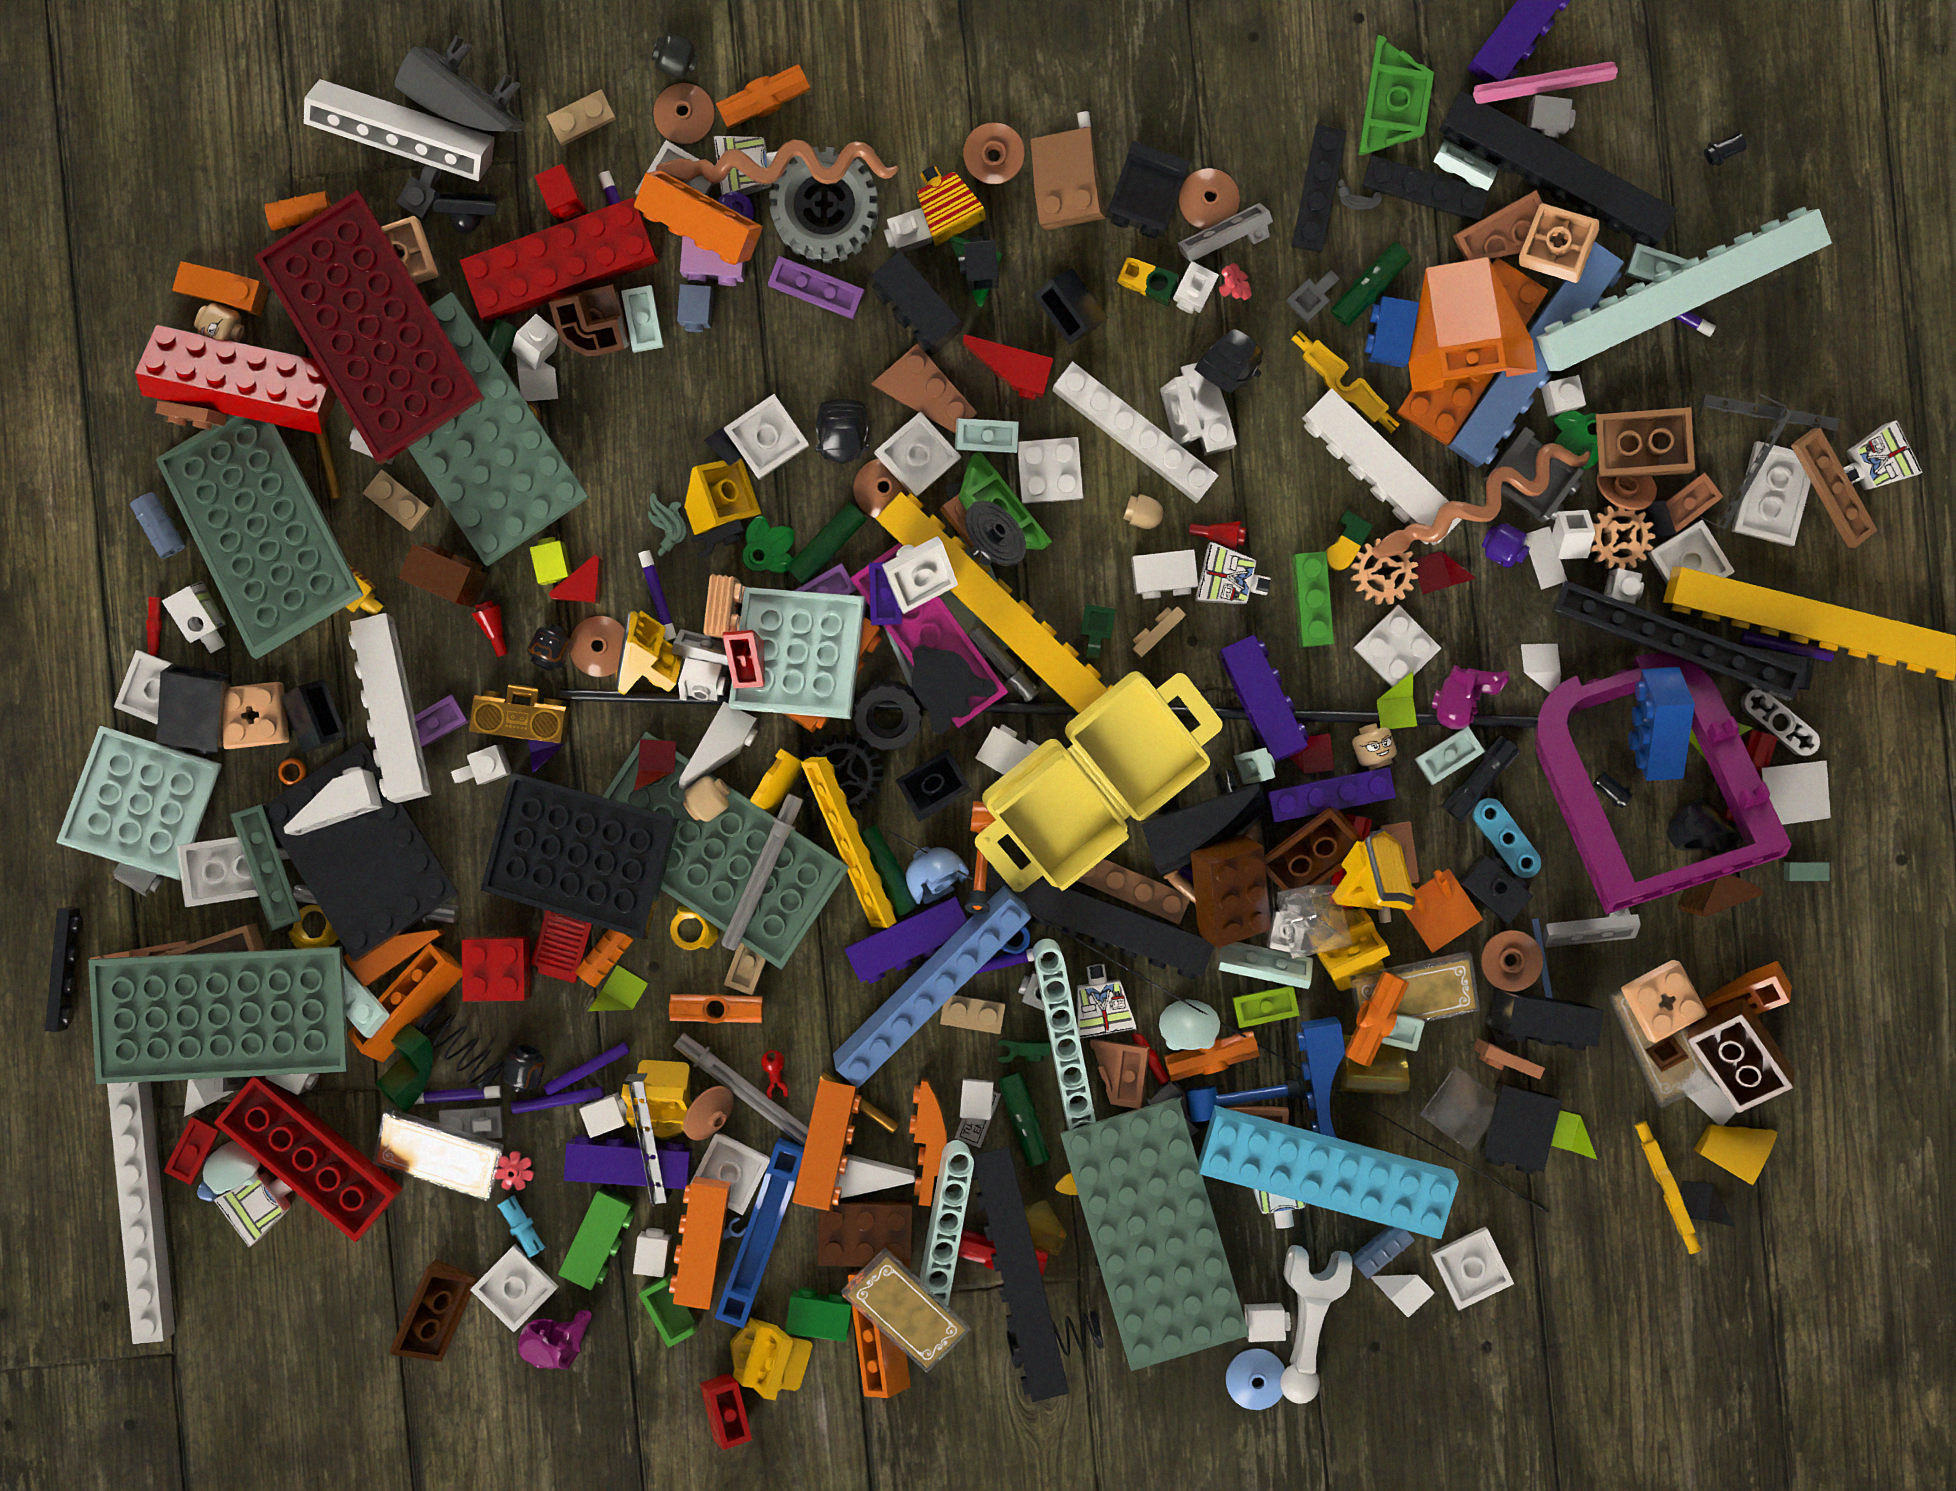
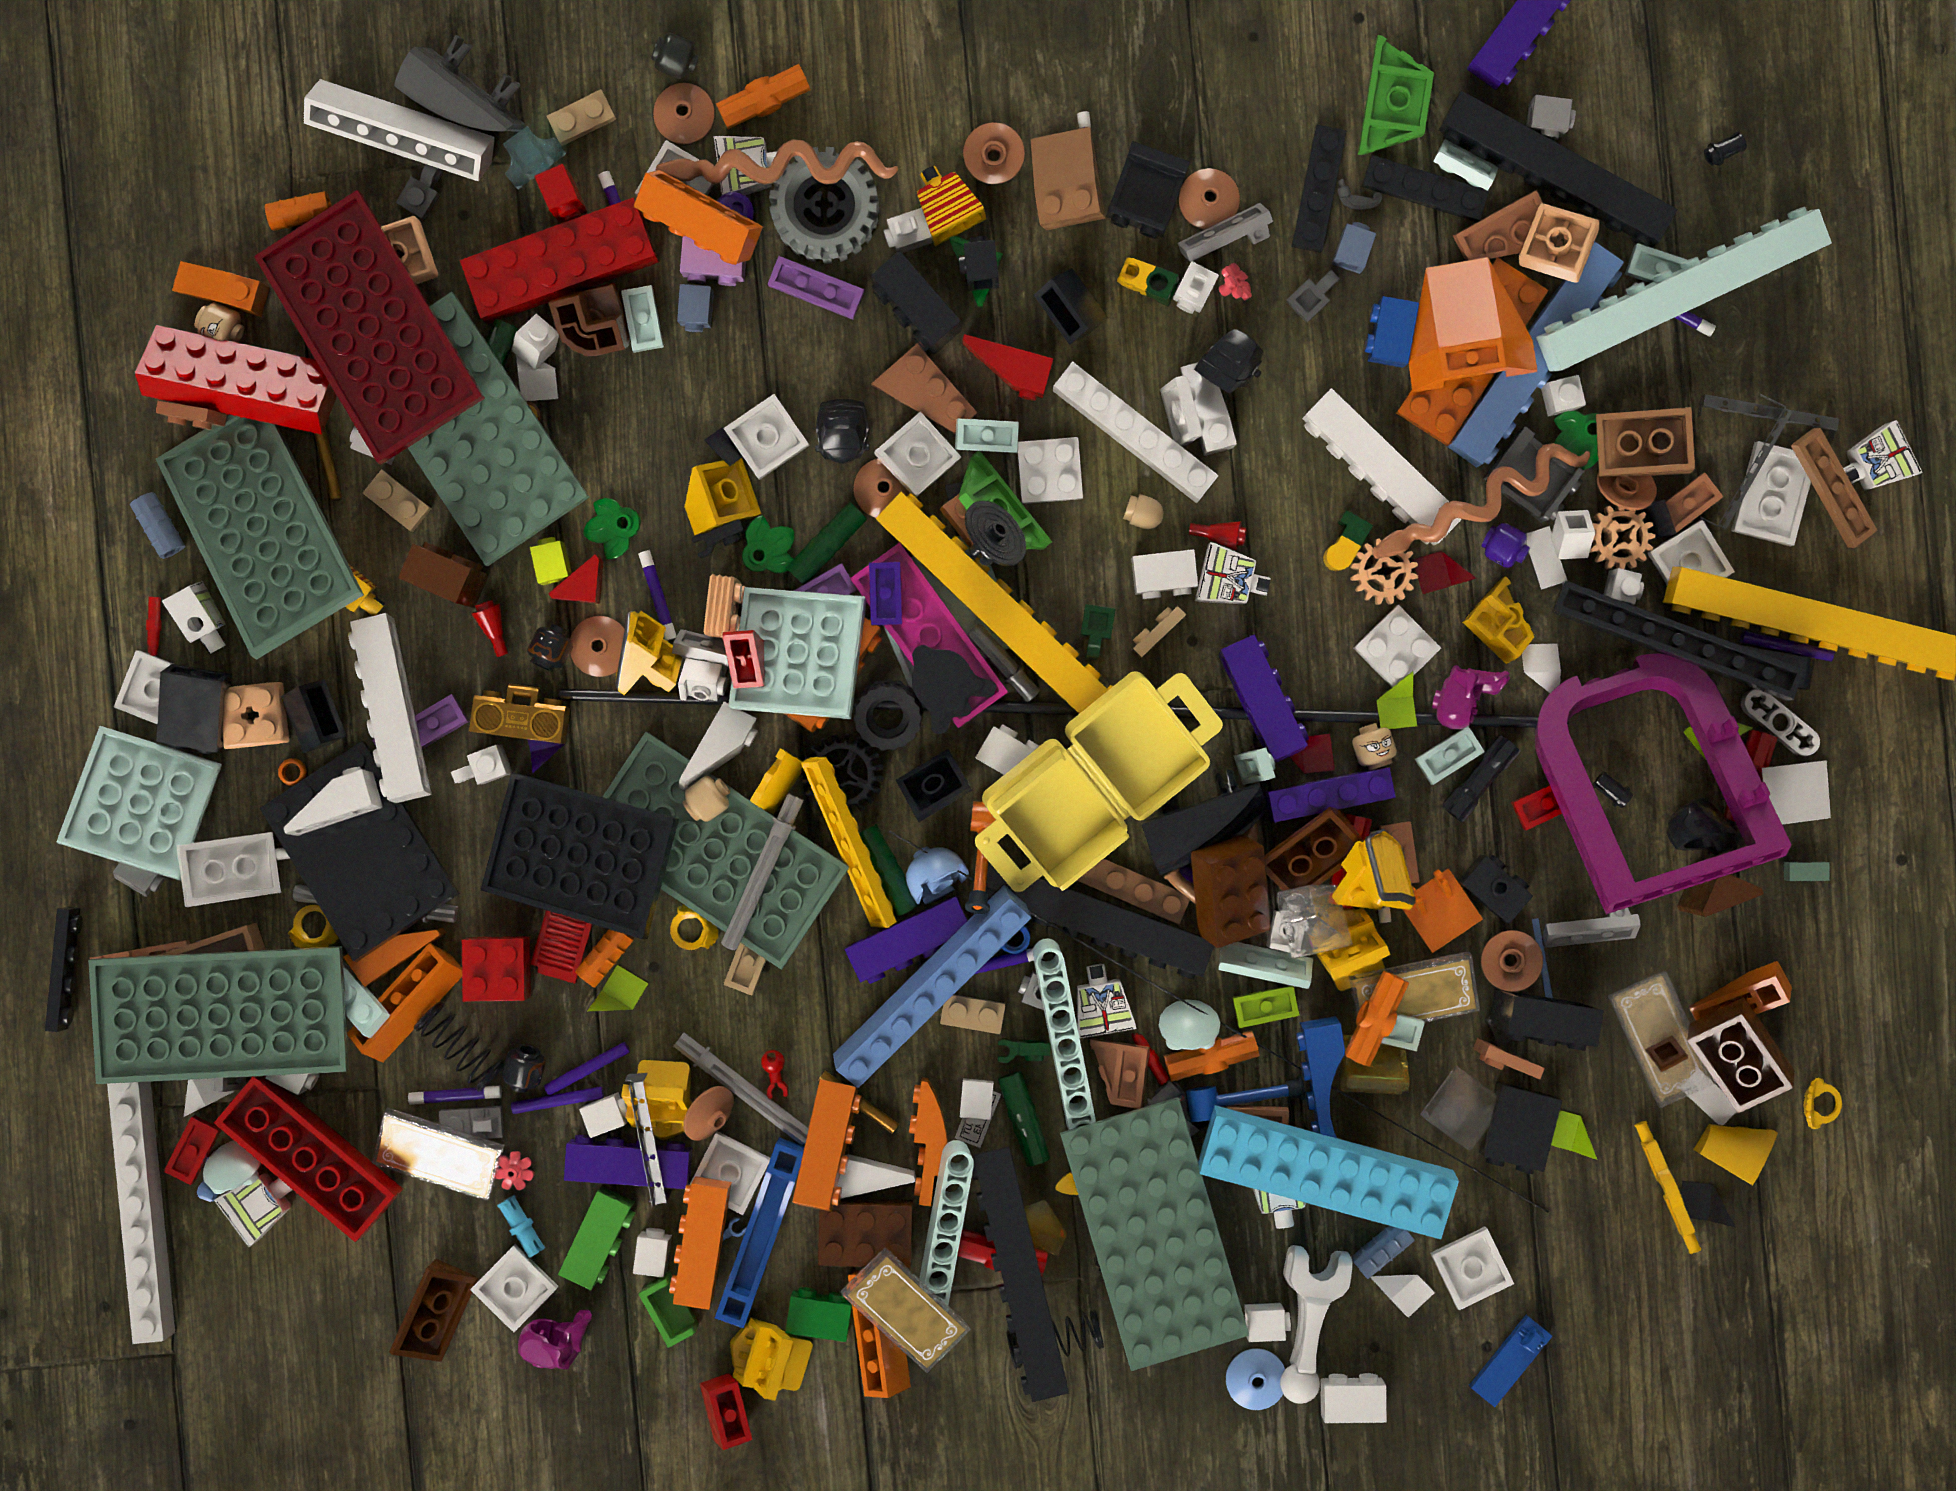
(266, 867): sand green tile -> none
(410, 1074): dark green brick -> none
(464, 208): black tile -> none
(530, 156): none -> clear light blue brick
(607, 527): none -> green plate
(655, 761): dark red sticker -> none
(668, 520): sand green piece -> none
(696, 1008): orange piece -> none
(919, 574): white tile -> none
(1312, 599): bright green brick -> none
(1353, 1399): none -> white brick
(1354, 247): none -> sand blue brick
(1357, 394): yellow piece -> none
(1371, 284): dark green axle -> none
(1494, 831): medium azure plate -> none
(1500, 623): none -> yellow slope
(1510, 1360): none -> blue hinge
(1536, 807): none -> red plate
(1545, 82): bright pink axle -> none
(1645, 995): light nougat brick -> none
(1661, 723): blue brick -> none
(1816, 1088): none -> yellow piece

